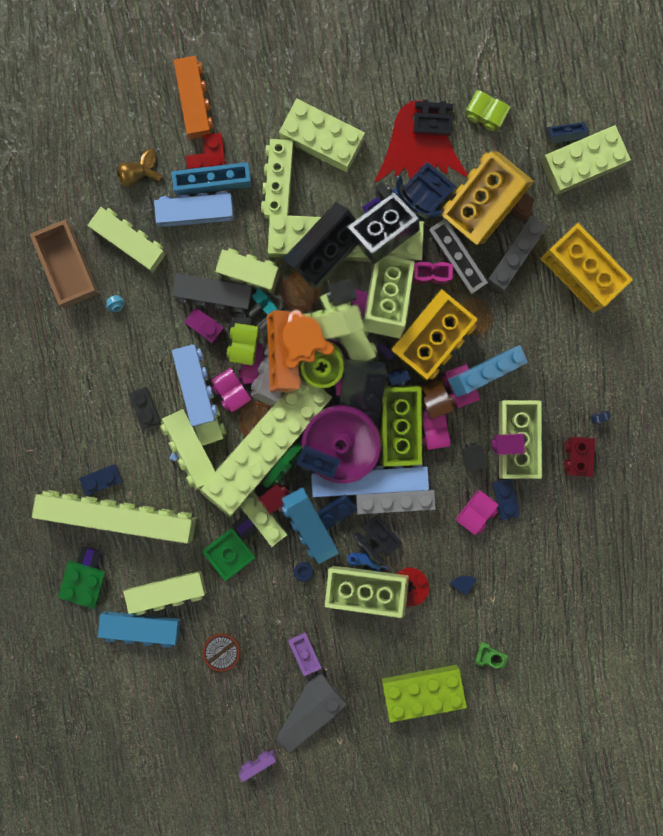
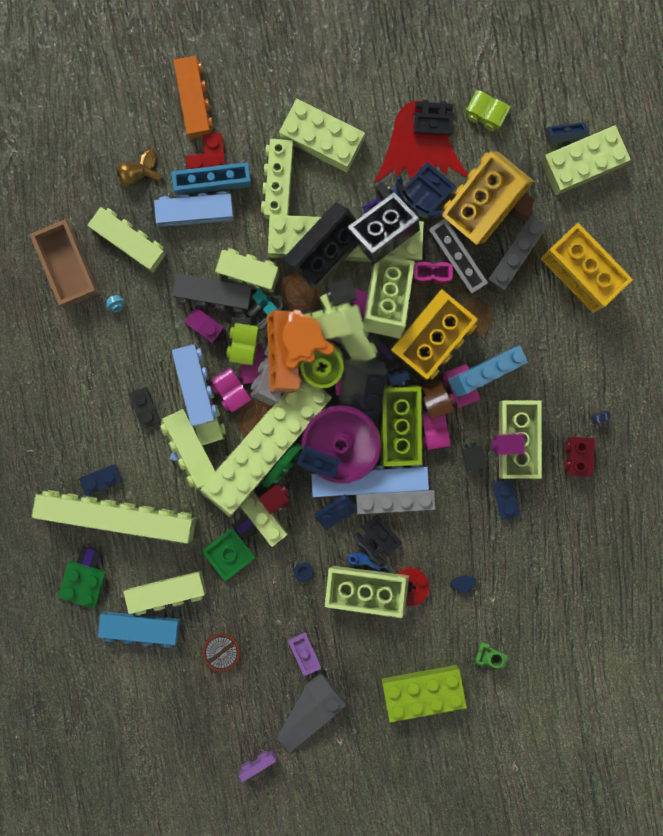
(310, 526): dark azure brick -> none
(477, 512): dark pink brick -> none

